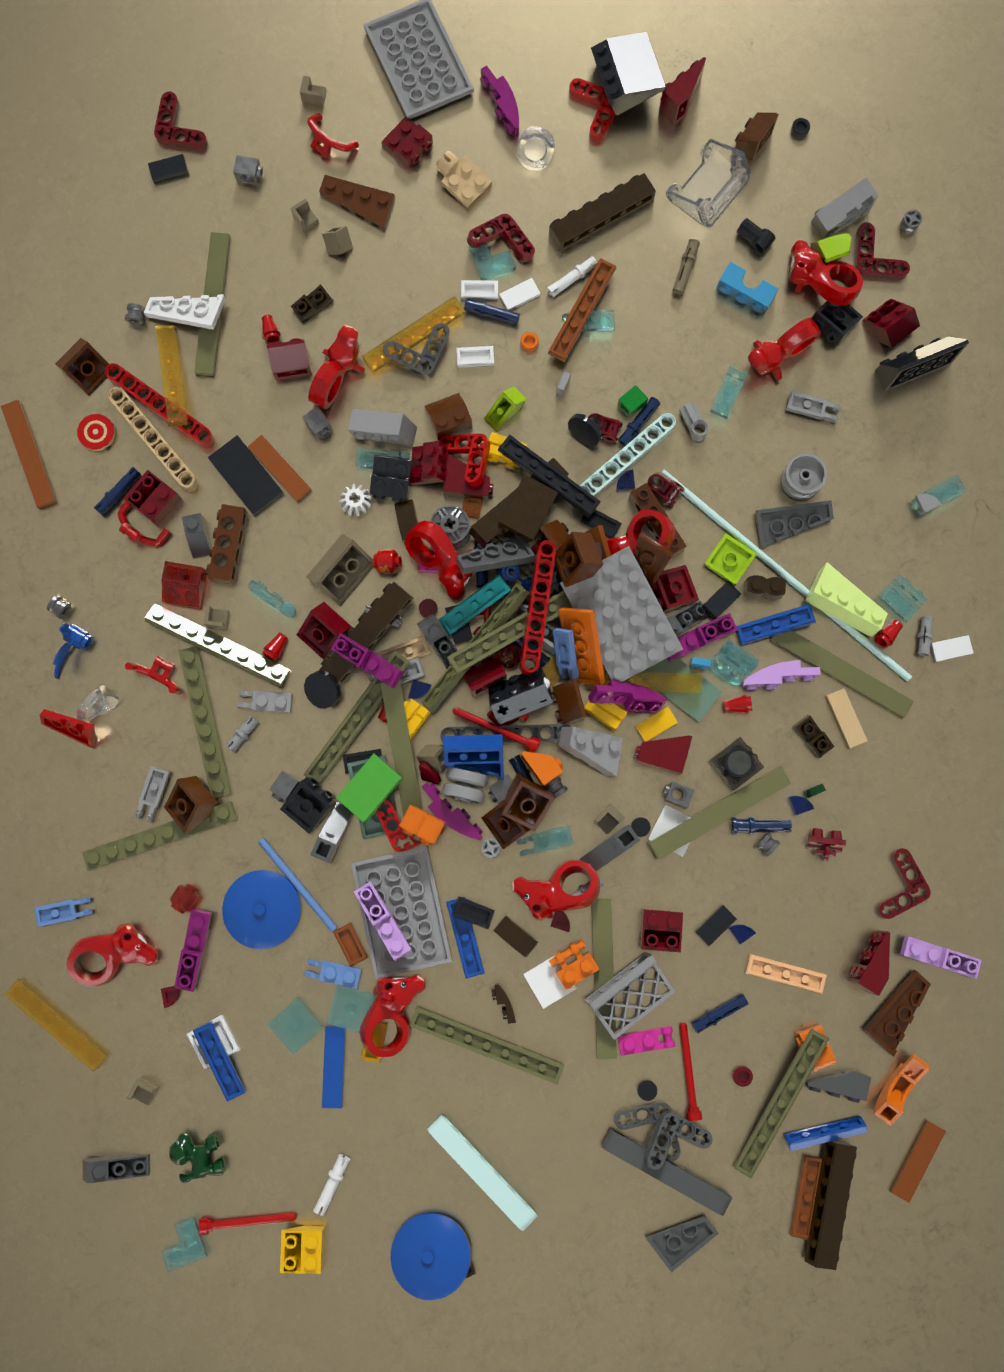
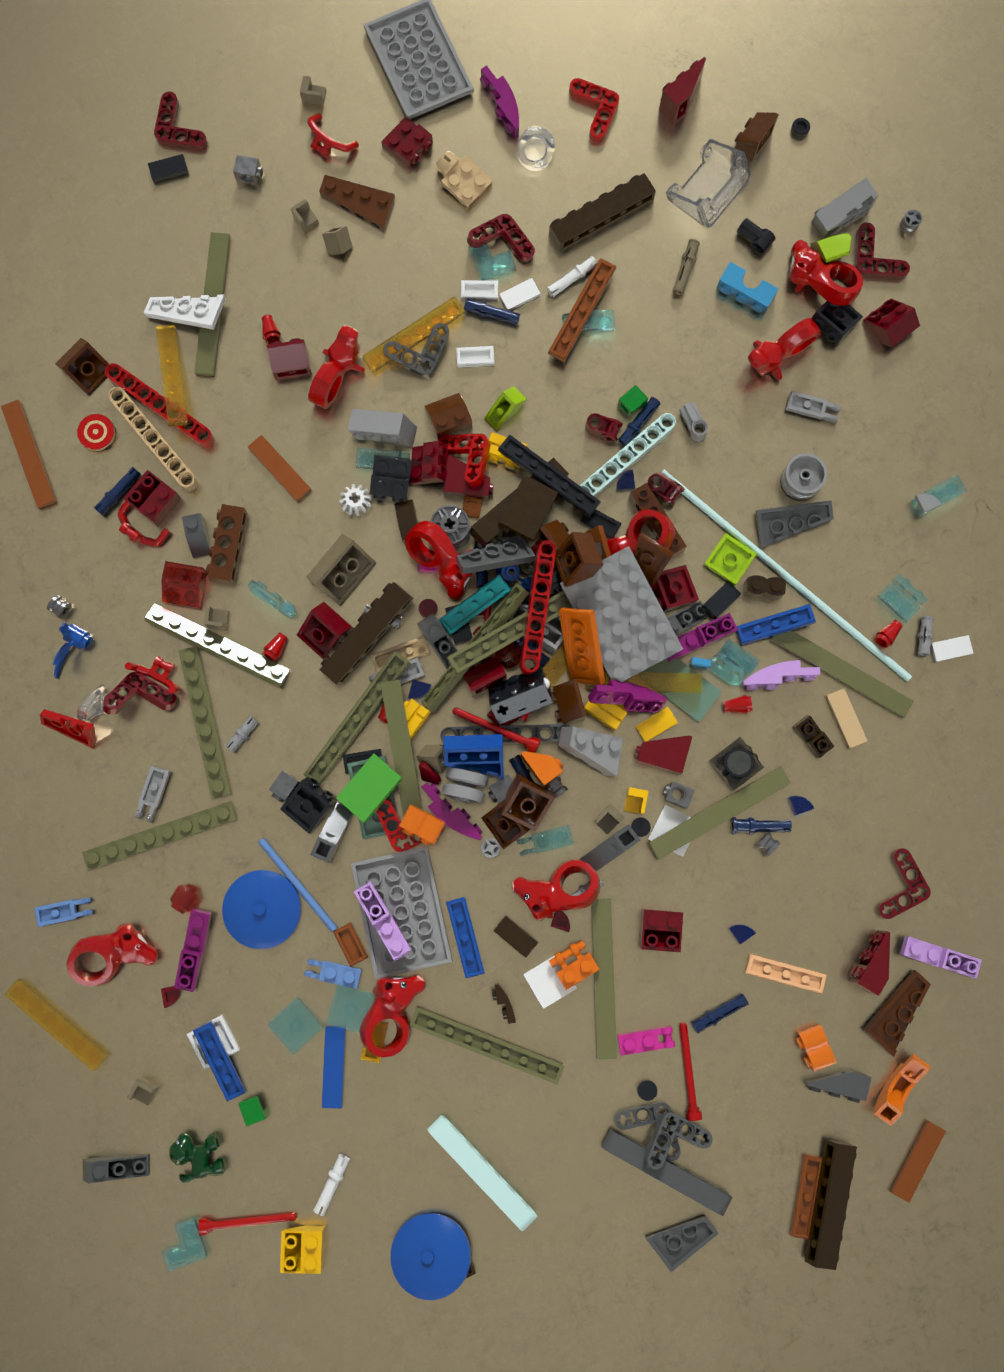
(133, 689): none -> dark red beam
(135, 314): flat silver wheel -> none
(189, 803): reddish brown slope -> none
(245, 475): black tile -> none
(252, 1111): none -> green panel
(267, 701): light grey hinge -> none
(311, 304): dark brown slope -> none
(317, 423): flat silver brick -> none
(322, 689): black tile -> none
(367, 660): magenta slope -> none
(387, 561): red head -> none
(472, 912): black tile -> none
(529, 341): orange tile -> none
(563, 383): light grey tile -> none
(565, 653): medium blue hinge -> none
(585, 430): black tile -> none
(620, 982): light grey fence -> none
(628, 70): slope -> none
(636, 801): none -> yellow panel
(715, 925): black tile -> none
(728, 392): clear light blue plate -> none
(742, 1076): dark red tile -> none
(781, 1102): olive tile -> none
(815, 790): dark green tile -> none
(825, 1133): blue tile -> none
(826, 846): dark red hips -> none
(844, 601): yellowish green wedge -> none
(919, 361): black slope -> none

